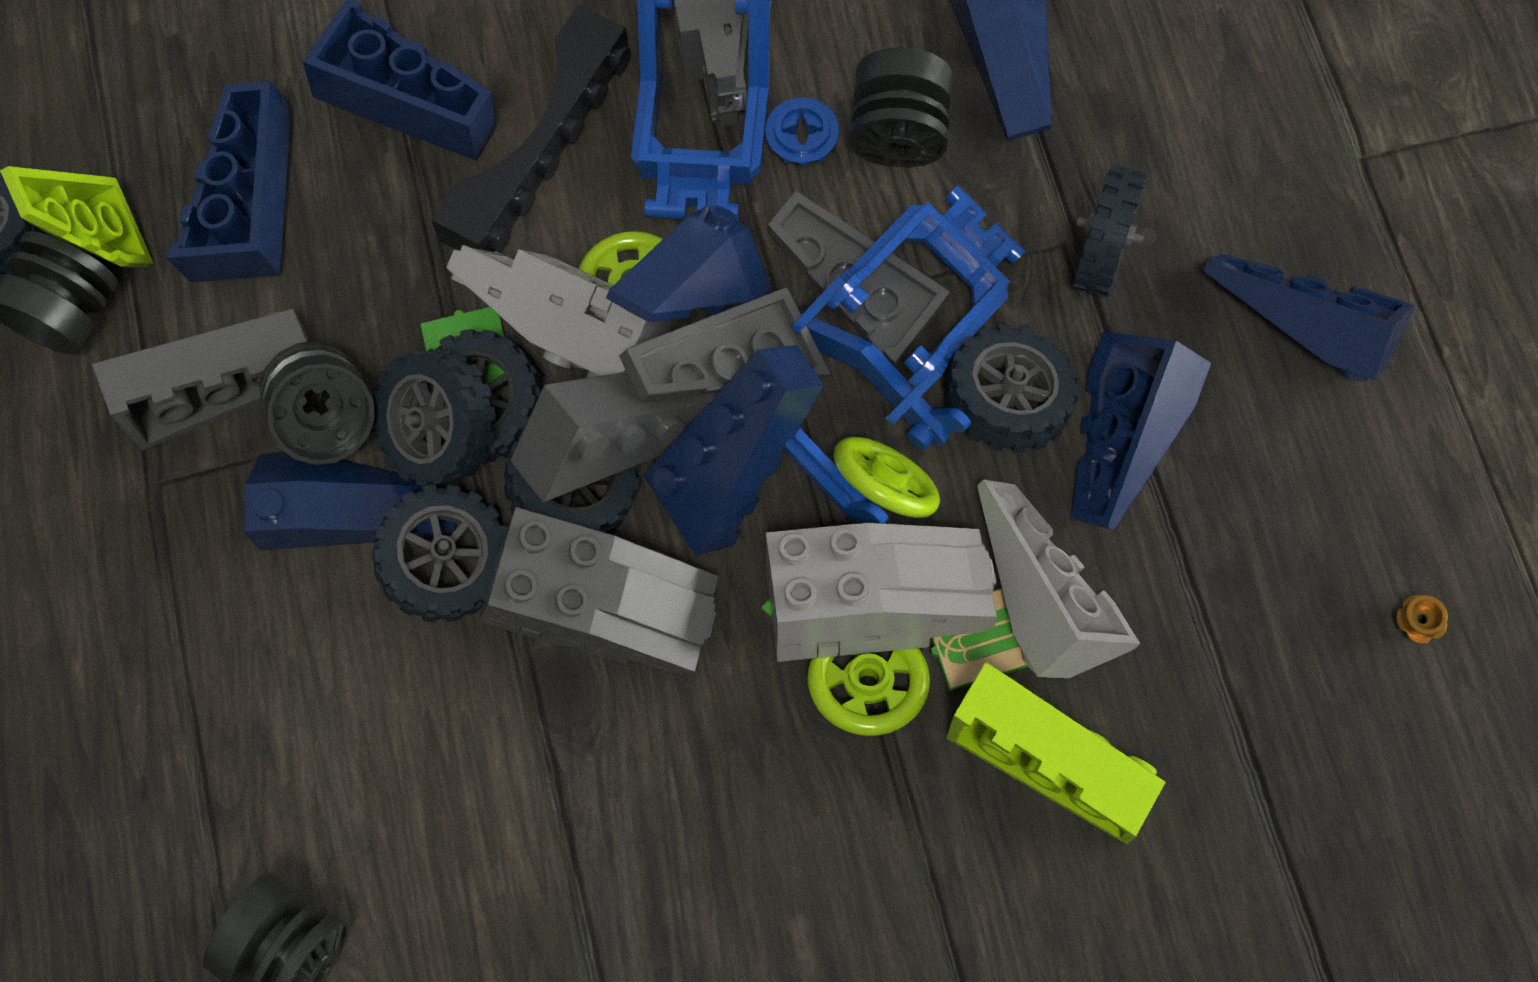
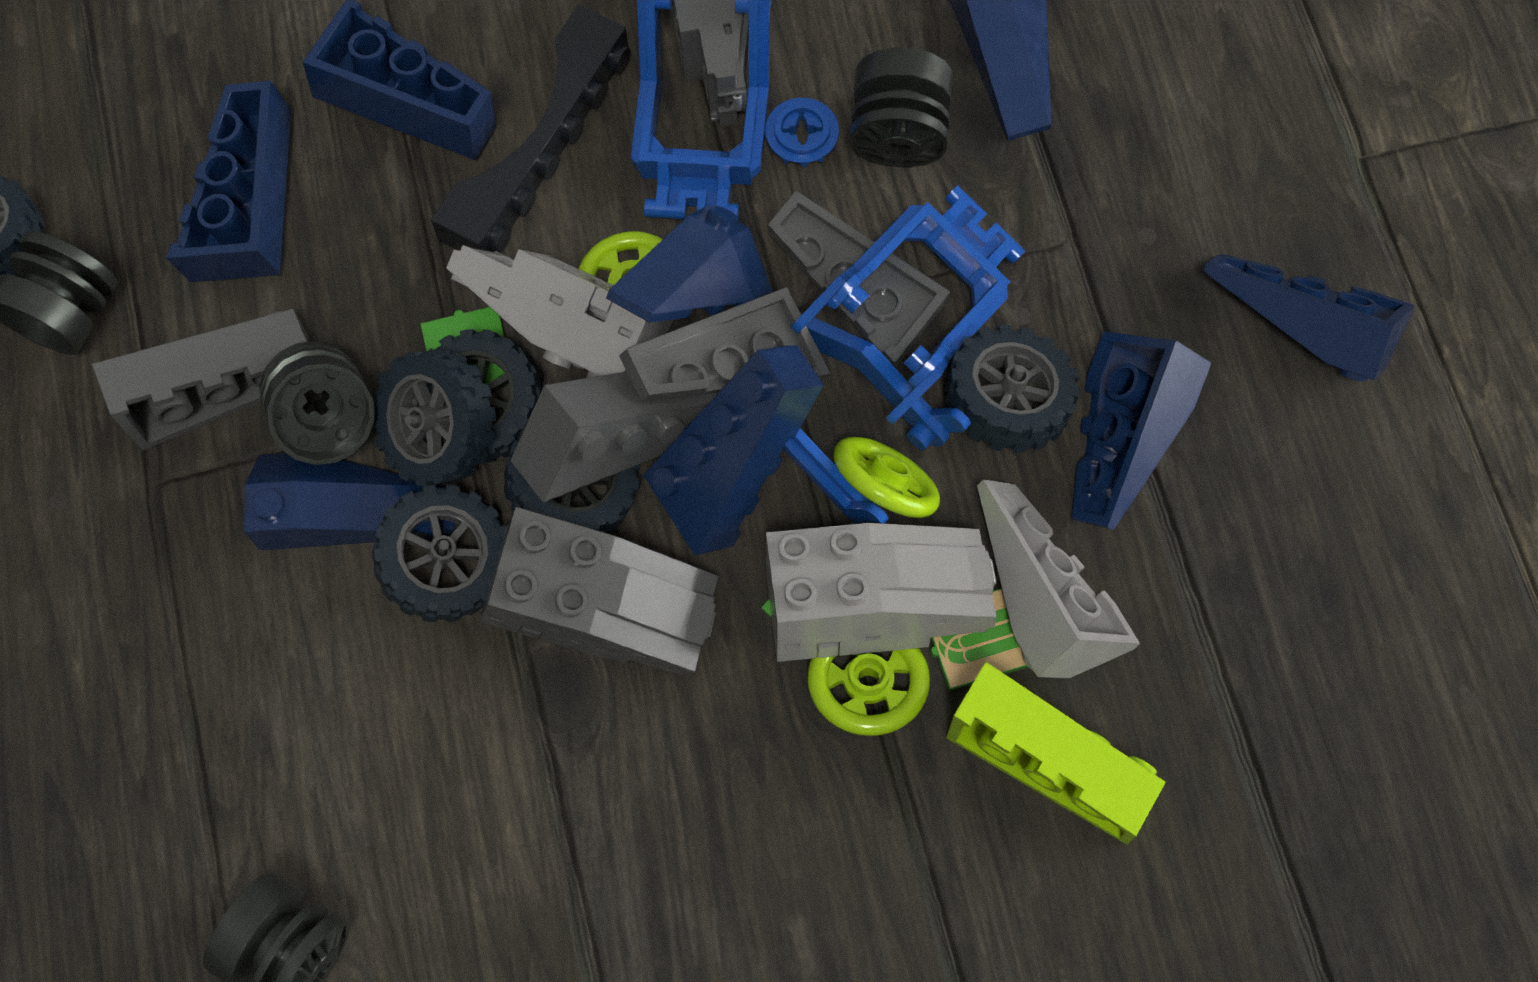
(80, 211): lime wedge -> none
(1110, 230): black wheel -> none
(1431, 609): pearl gold plate -> none

